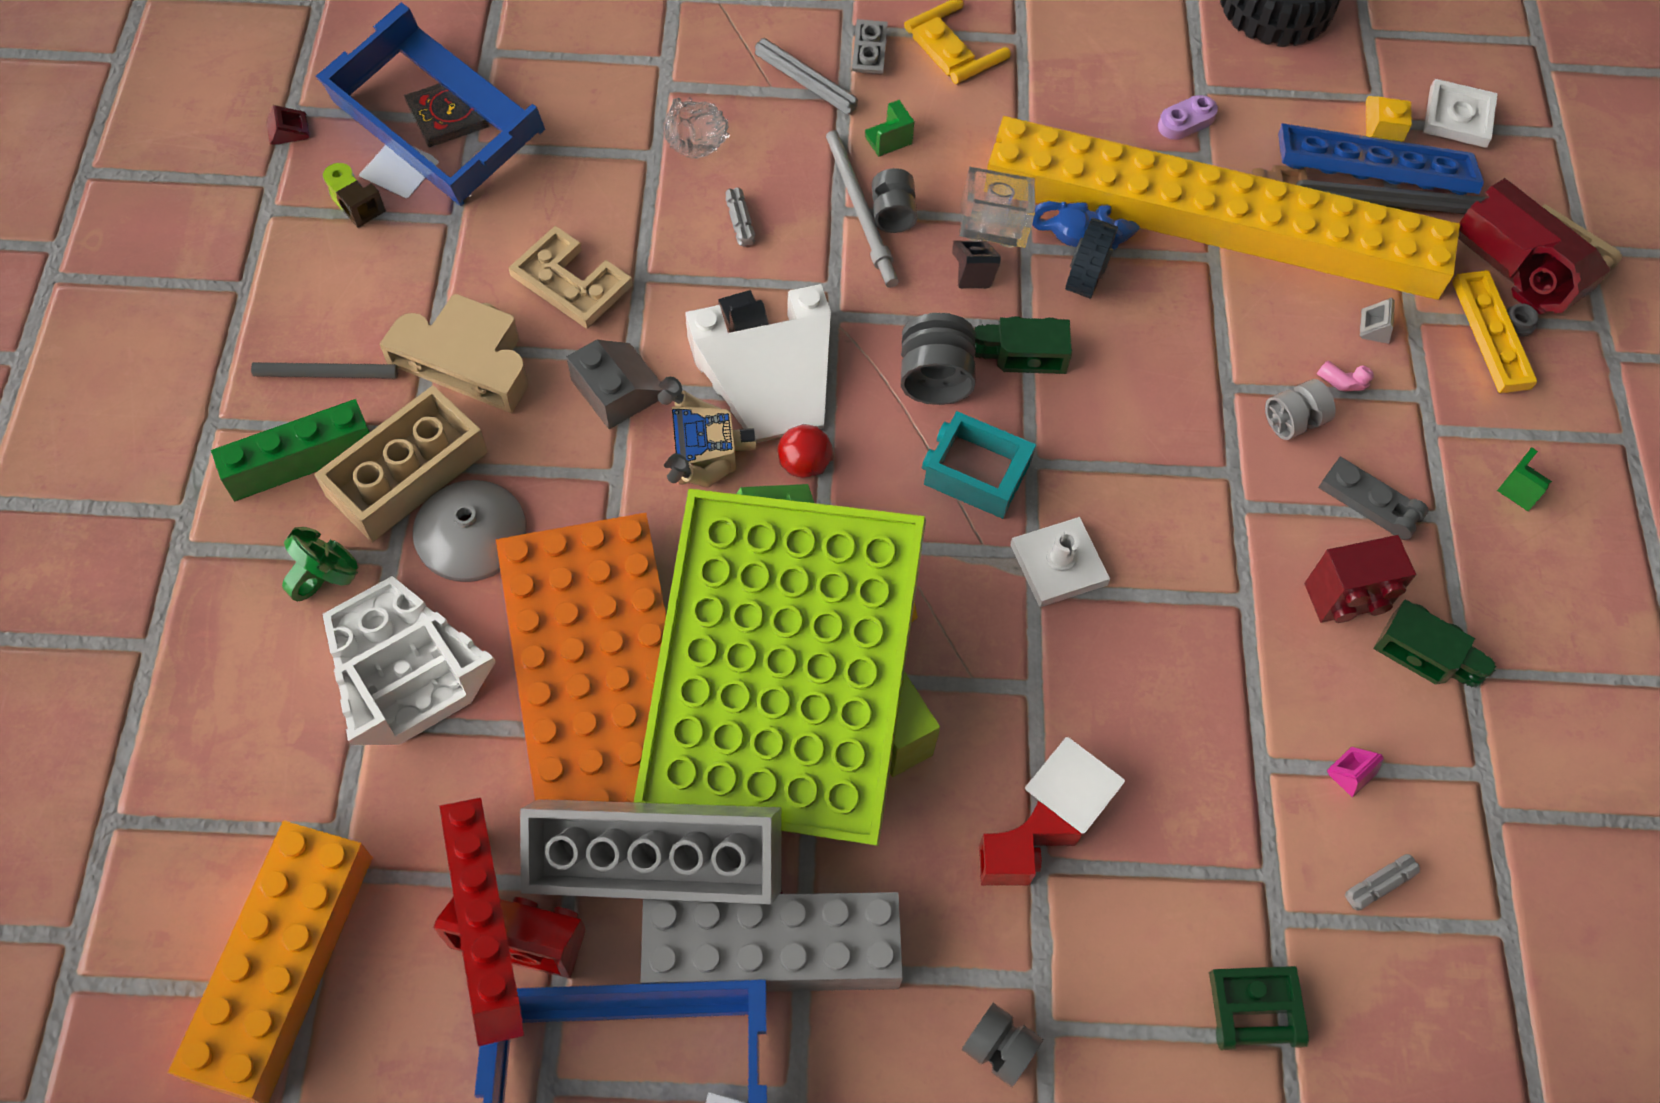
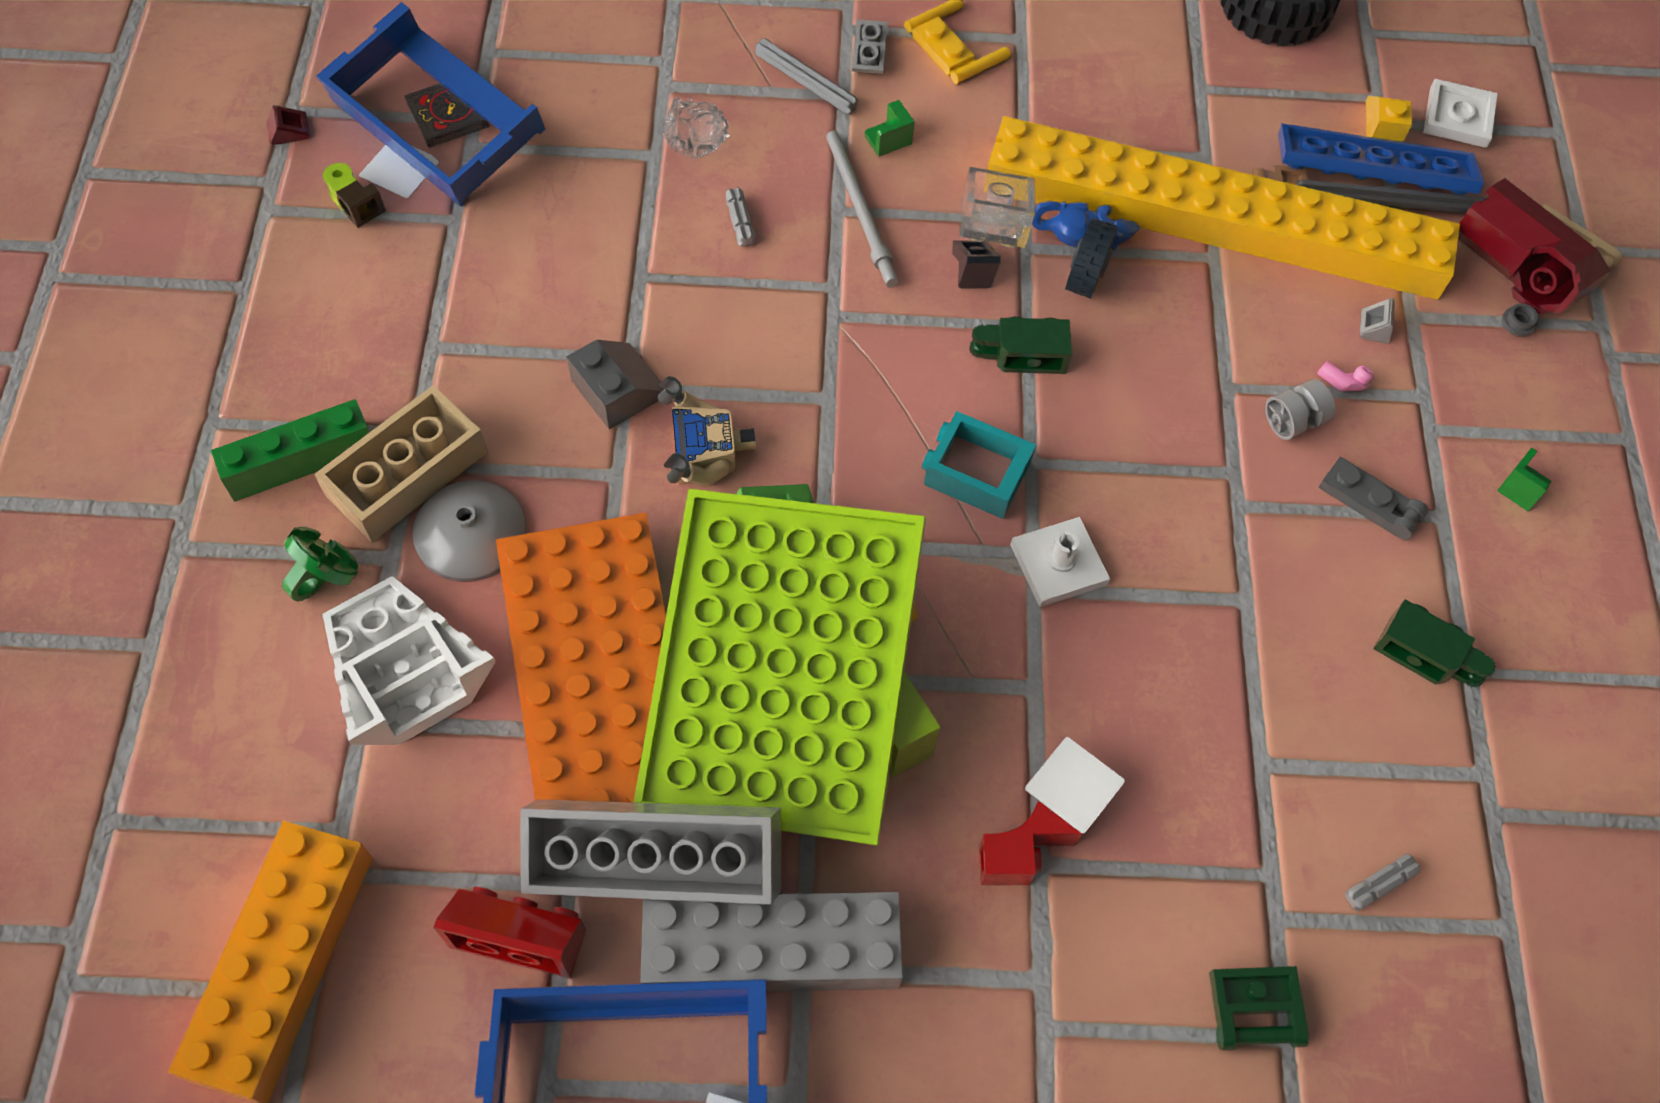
(324, 370): dark grey bar -> none
(462, 350): tan brick -> none
(481, 923): red arch -> none
(544, 273): tan plate -> none
(743, 311): black slope -> none
(768, 372): white wedge -> none
(805, 451): red hair -> none
(894, 200): dark grey wheel -> none
(938, 359): dark grey wheel -> none
(1002, 1044): dark grey wheel -> none
(1187, 117): lavender plate -> none
(1355, 769): dark pink slope -> none
(1359, 579): dark red brick -> none
(1494, 332): yellow plate -> none

